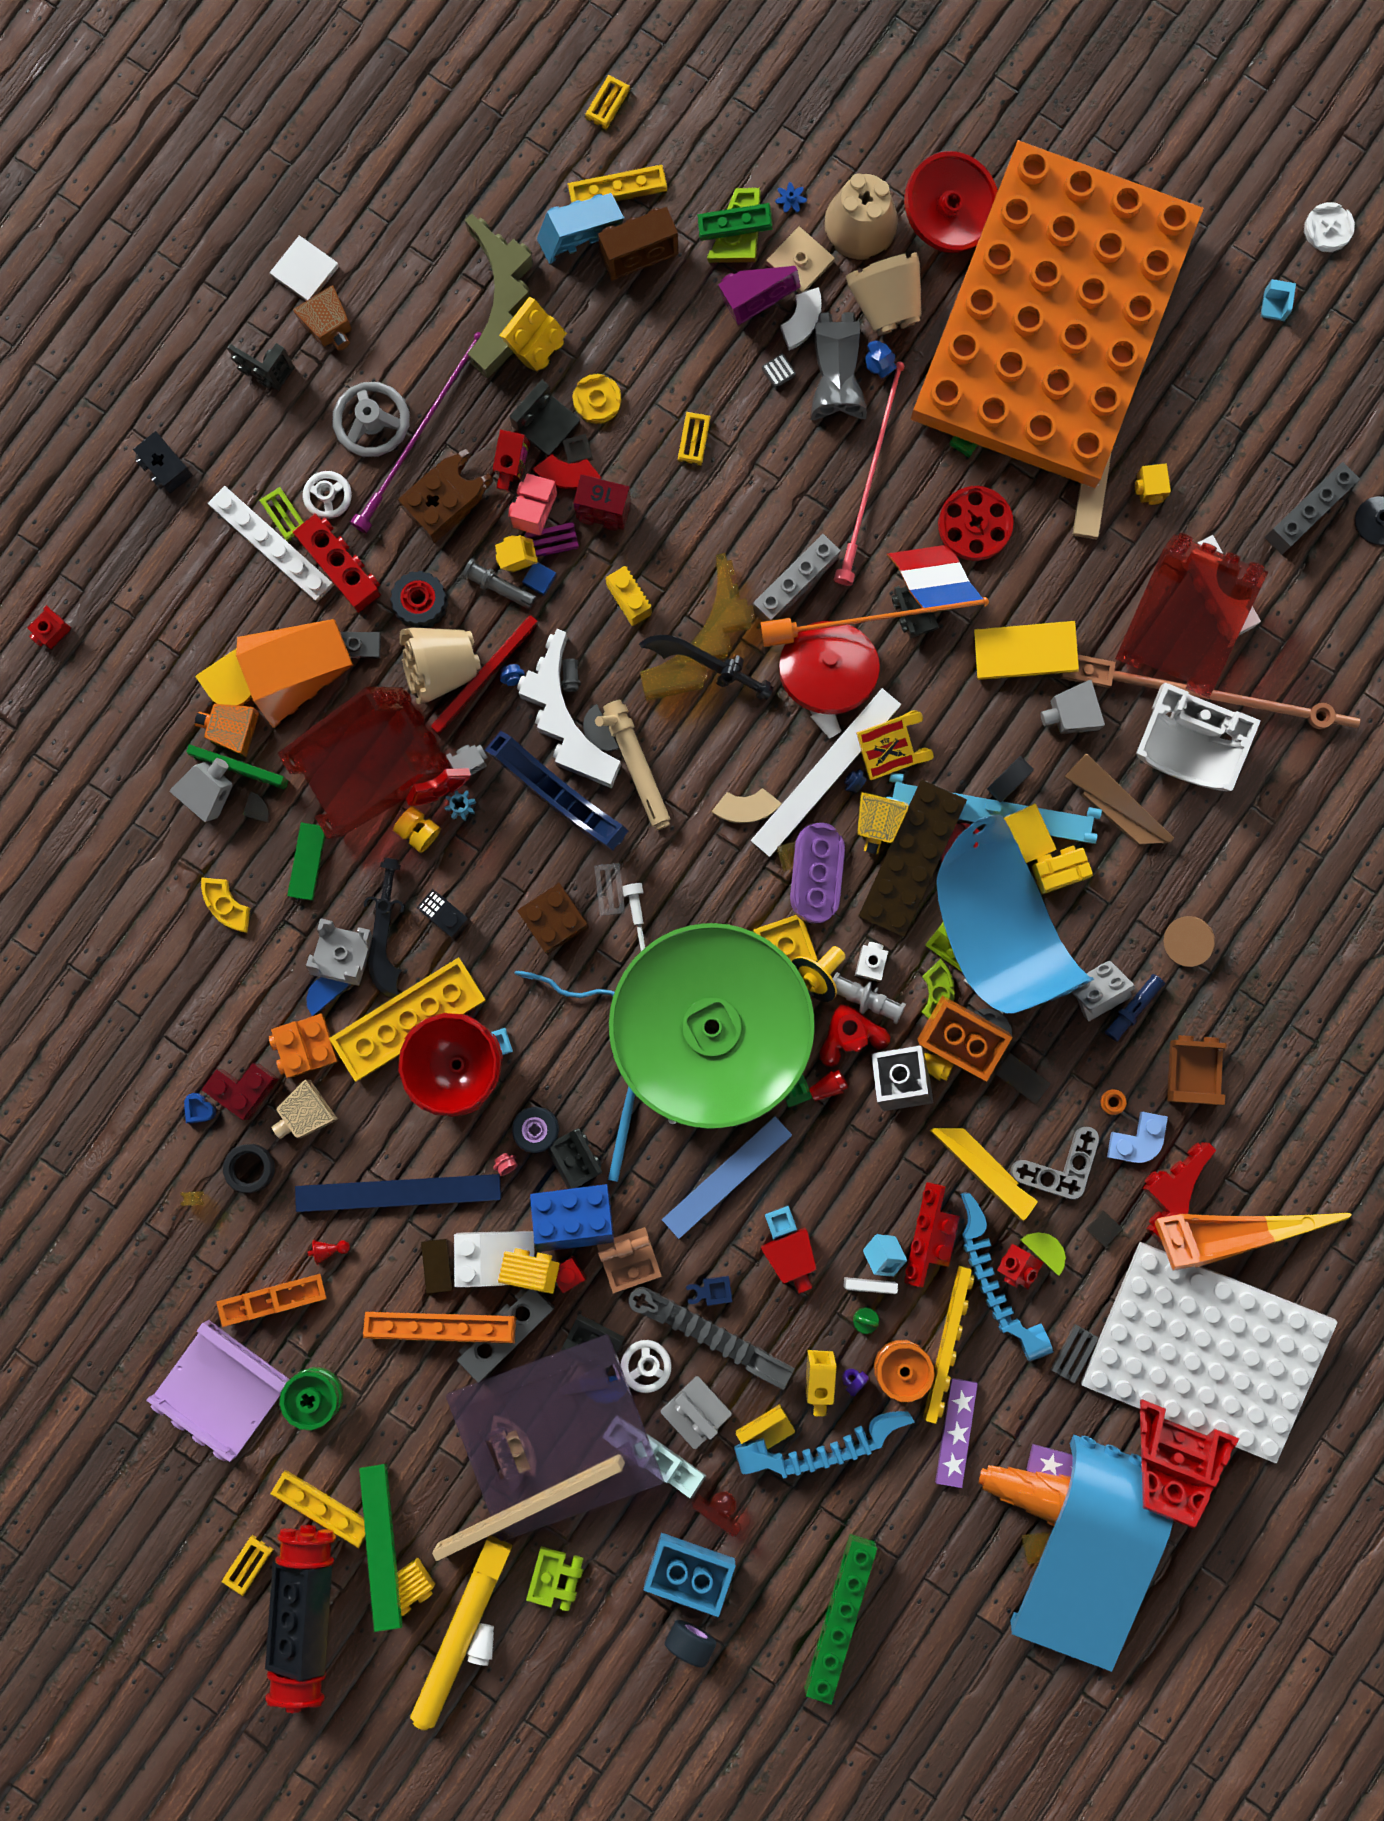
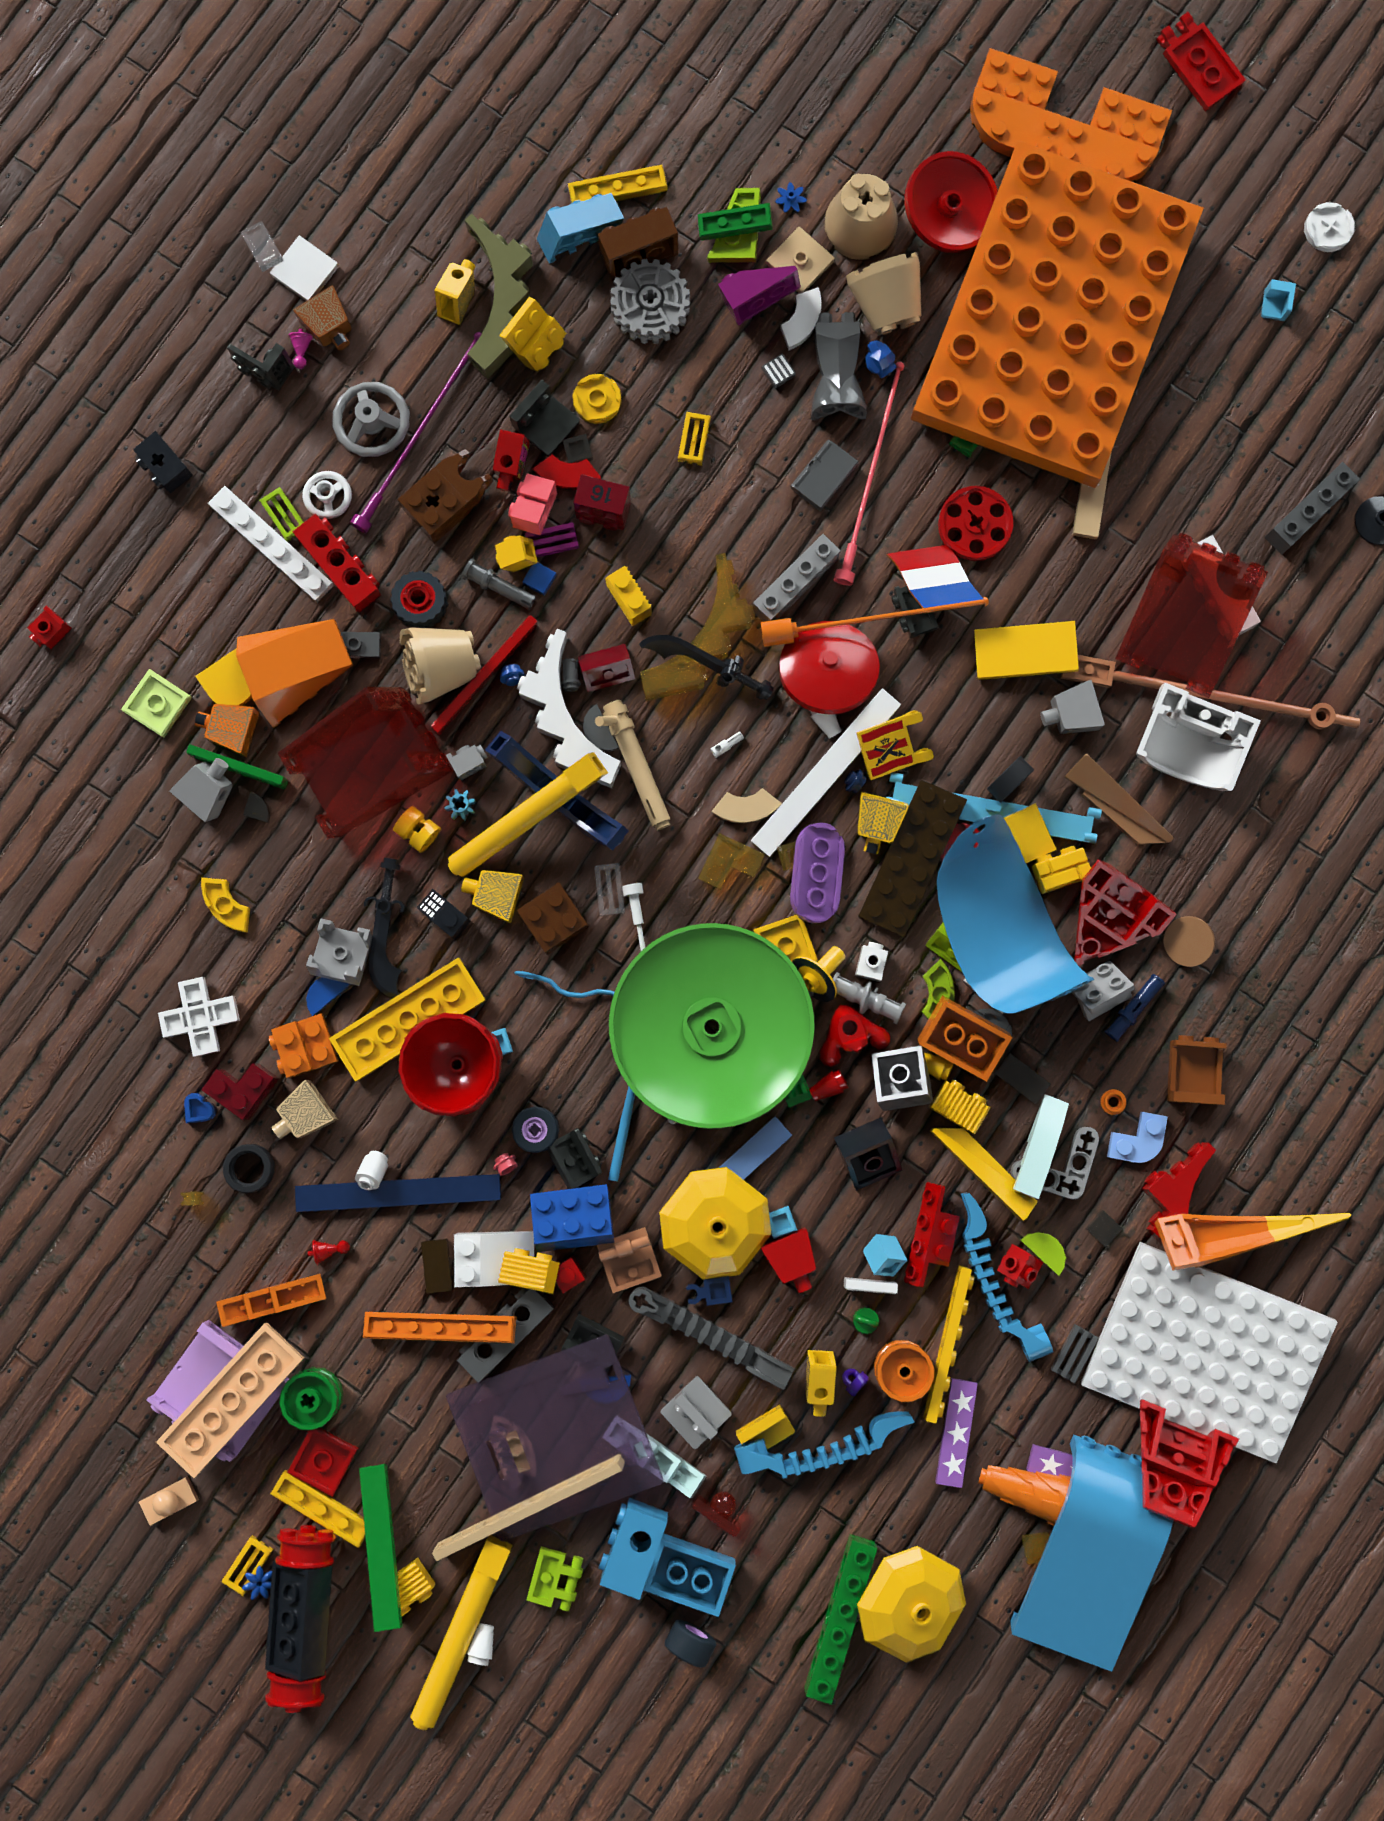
(156, 703): none -> yellowish green tile
(168, 1500): none -> light nougat tile
(199, 1016): none -> white plate
(230, 1400): none -> light nougat plate
(255, 1585): none -> blue plant
(262, 246): none -> clear tile
(300, 343): none -> dark pink piece
(306, 862): green tile -> none
(322, 1460): none -> red tile
(372, 1170): none -> white brick
(429, 791): red tile -> none
(455, 291): none -> yellow torso
(495, 893): none -> yellow torso
(526, 815): none -> yellow brick
(598, 119): yellow tile -> none
(606, 667): none -> dark red panel
(630, 1559): none -> dark azure piece
(645, 1346): white piece -> none
(647, 283): none -> light grey piece
(711, 1198): none -> yellow rock
(726, 745): none -> white pin
(727, 855): none -> clear yellow plate
(824, 475): none -> dark grey piece
(868, 1153): none -> black slope
(897, 1593): none -> yellow rock
(959, 1106): none -> yellow brick
(1012, 105): none -> orange plate
(1041, 1146): none -> light aqua slope
(1115, 913): none -> red wedge
(1153, 484): yellow brick -> none
(1200, 61): none -> red tile

